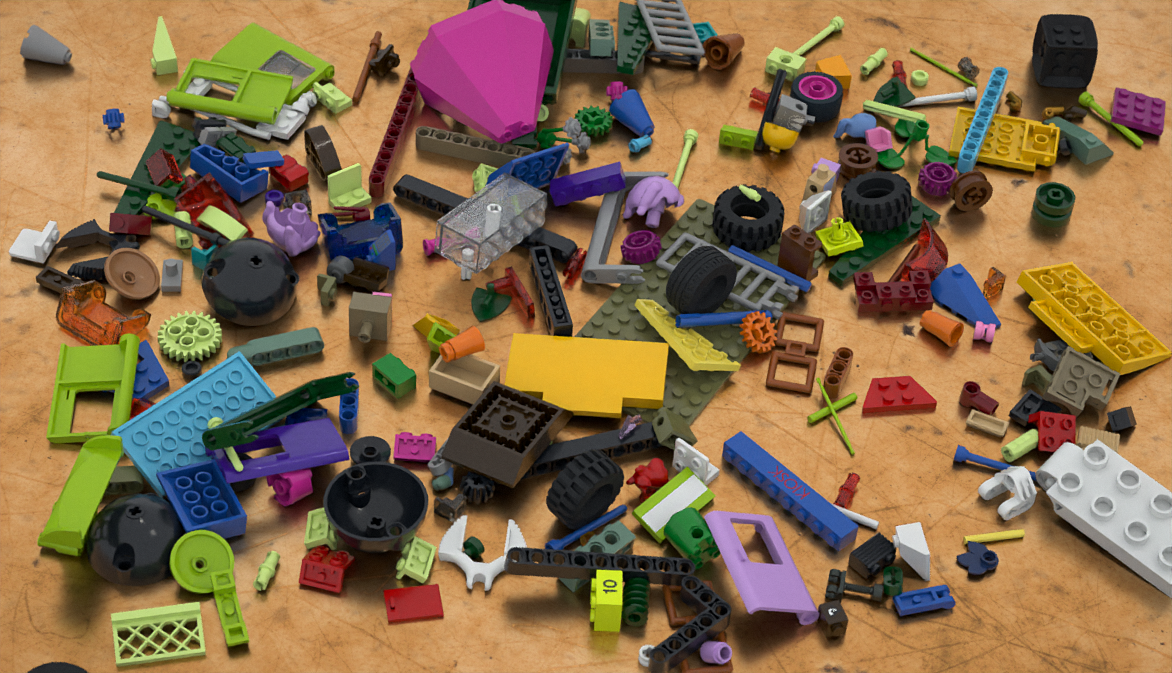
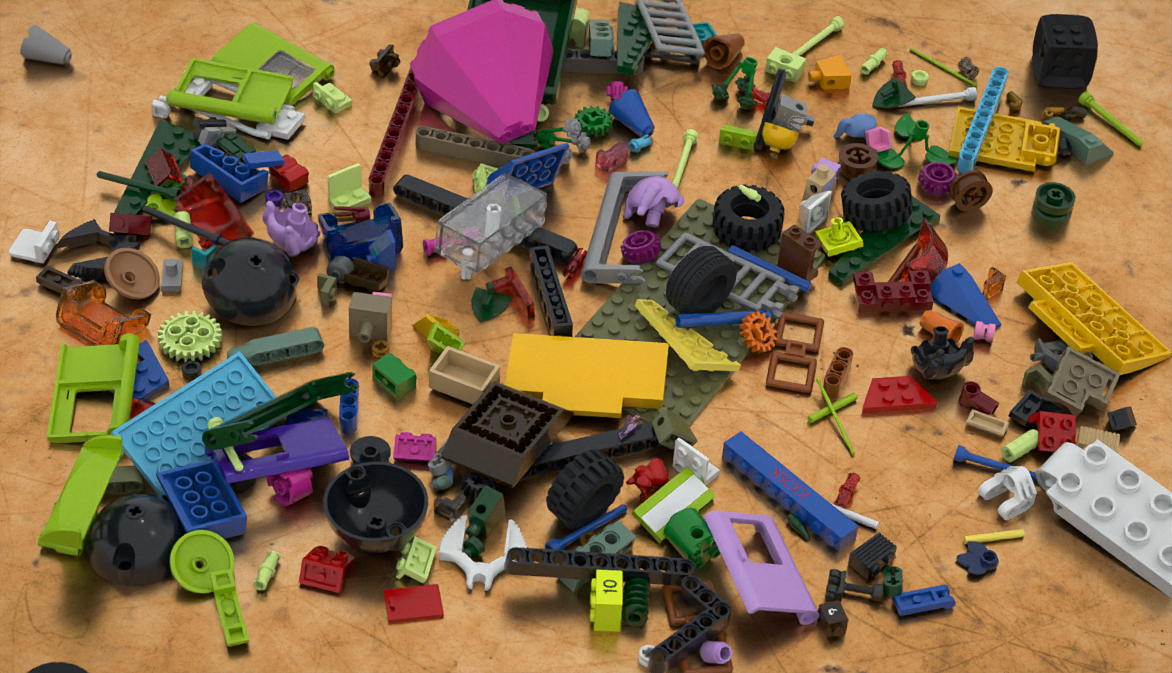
(113, 118): blue gear -> none
(157, 617): yellowish green fence -> none
(164, 56): yellowish green slope -> none
(221, 223): yellowish green slope -> none
(304, 102): white arm -> none
(319, 531): yellowish green bracket -> none
(321, 151): dark brown beam -> none
(374, 46): dark orange bar -> none
(379, 345): none -> pearl gold bush
(462, 345): orange plant -> none
(485, 512): none -> dark green torso
(587, 184): dark purple brick -> none
(613, 157): none -> clear pink leg
(743, 84): none -> plant
(797, 525): none -> dark green piece
(820, 93): black wheel -> none
(893, 111): yellowish green axle -> none
(913, 548): white slope -> none
(942, 356): none -> black piece
(1138, 111): magenta plate -> none

